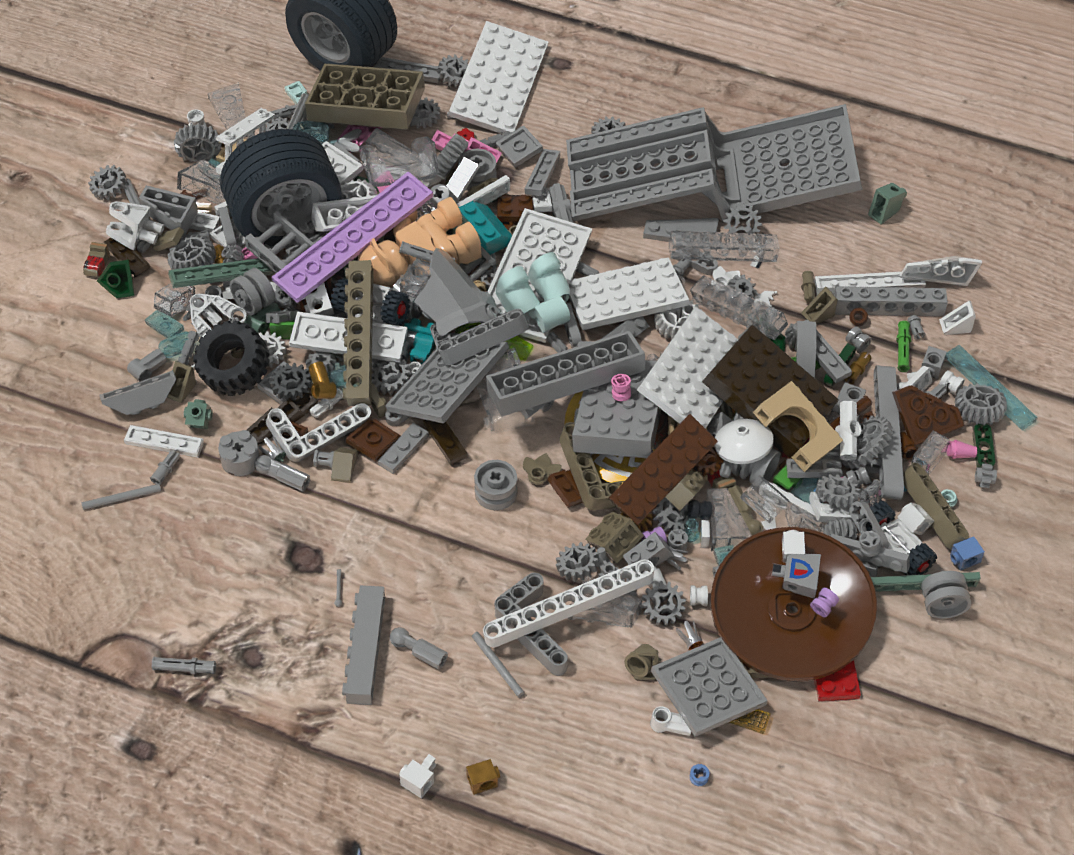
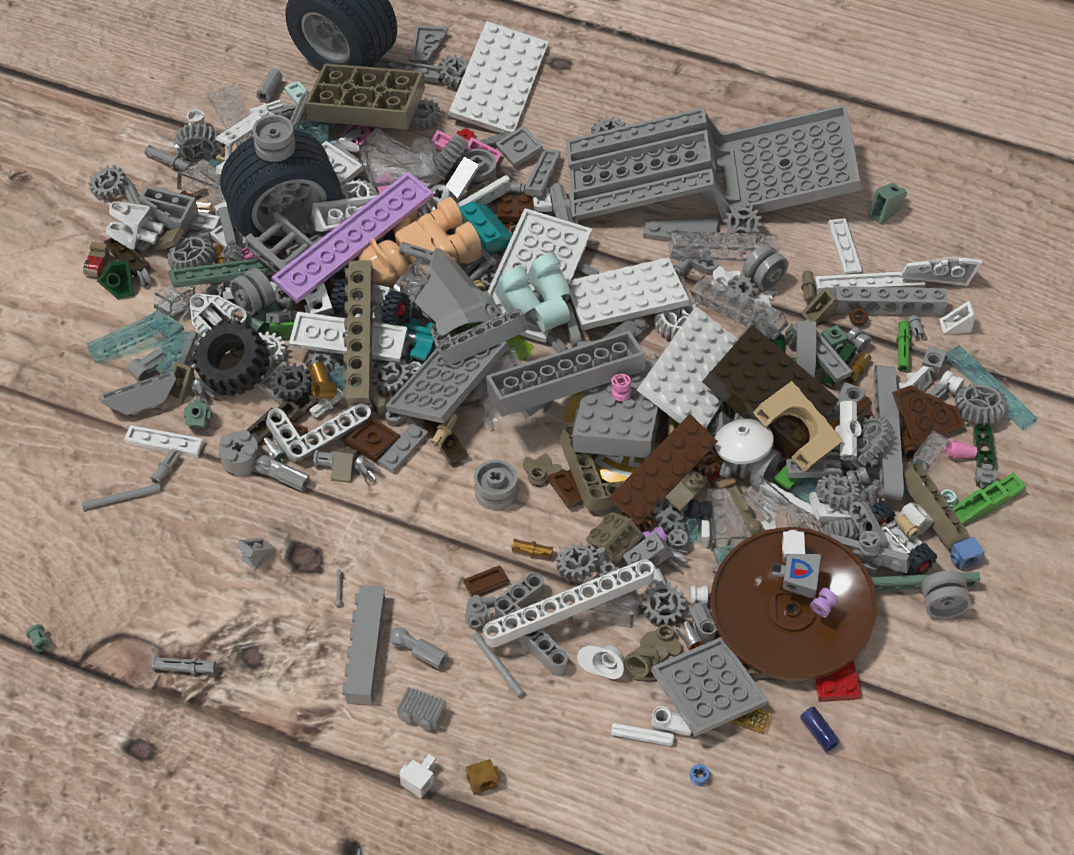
(38, 638): none -> sand green bush
(125, 337): none -> clear light blue fence
(143, 277): none -> light grey bush
(166, 363): none -> clear light blue bracket
(173, 160): none -> light grey pin
(199, 387): none -> flat silver piece
(255, 551): none -> light grey slope
(269, 85): none -> light grey axle
(269, 107): none -> white axle
(274, 138): none -> light grey wheel
(362, 465): none -> flat silver piece
(421, 709): none -> light grey brick
(426, 42): none -> light grey wing
(443, 431): none -> tan axle
(477, 610): none -> light grey piece
(486, 581): none -> reddish brown tile
(517, 188): none -> light grey pin
(532, 549): none -> pearl gold pin
(602, 661): none -> white piece
(642, 734): none -> white axle
(663, 644): none -> dark tan plate
(703, 622): none -> light grey piece
(765, 267): none -> light grey wheel
(819, 729): none -> clear blue axle
(835, 337): none -> sand green brick
(844, 246): none -> white tile
(911, 530): none -> tan pin
(989, 498): none -> bright green slope

